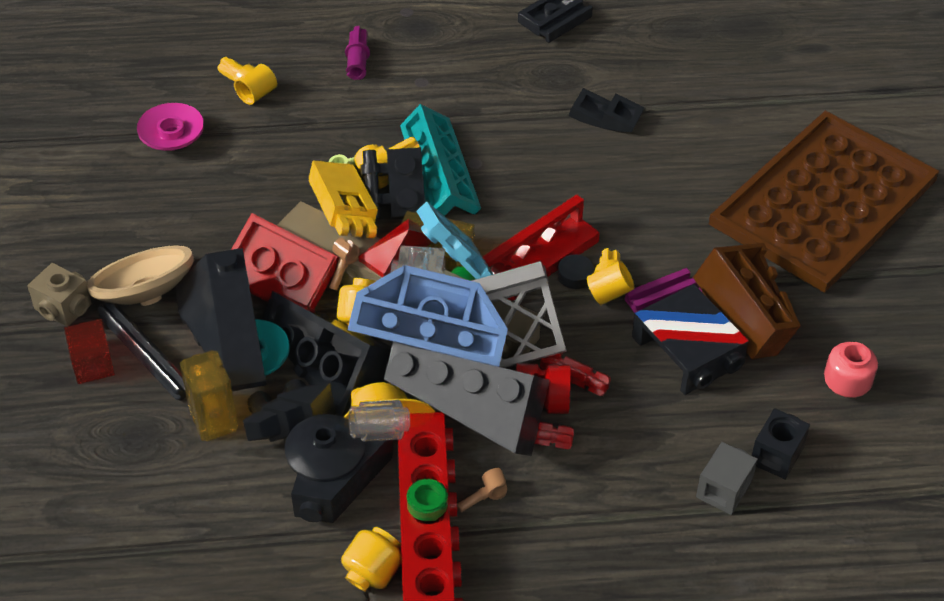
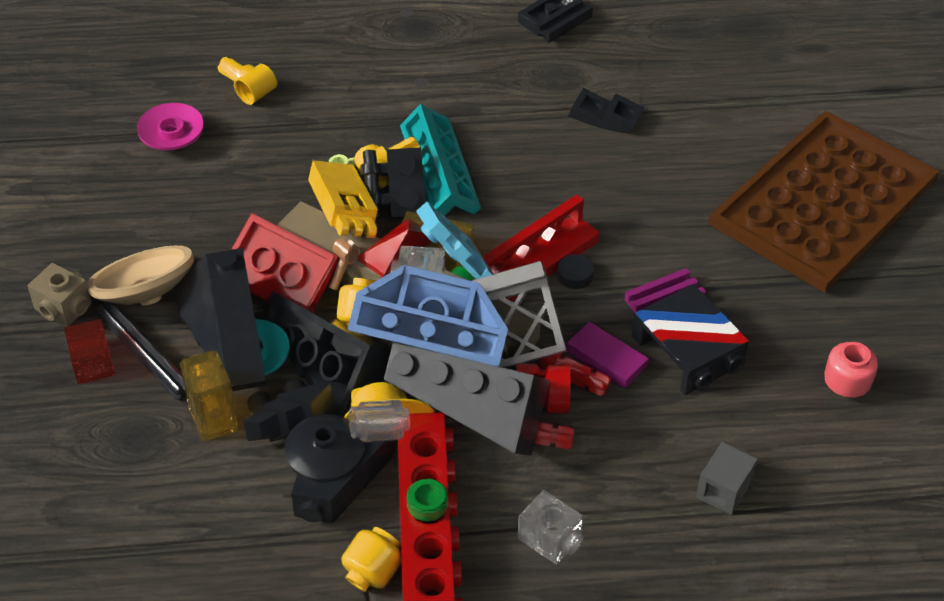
(357, 53): magenta axle -> none
(494, 488): medium nougat hand -> none
(547, 513): none -> clear brick
(607, 354): none -> magenta tile
(610, 278): yellow axle -> none
(748, 296): reddish brown wedge -> none
(780, 443): black brick -> none

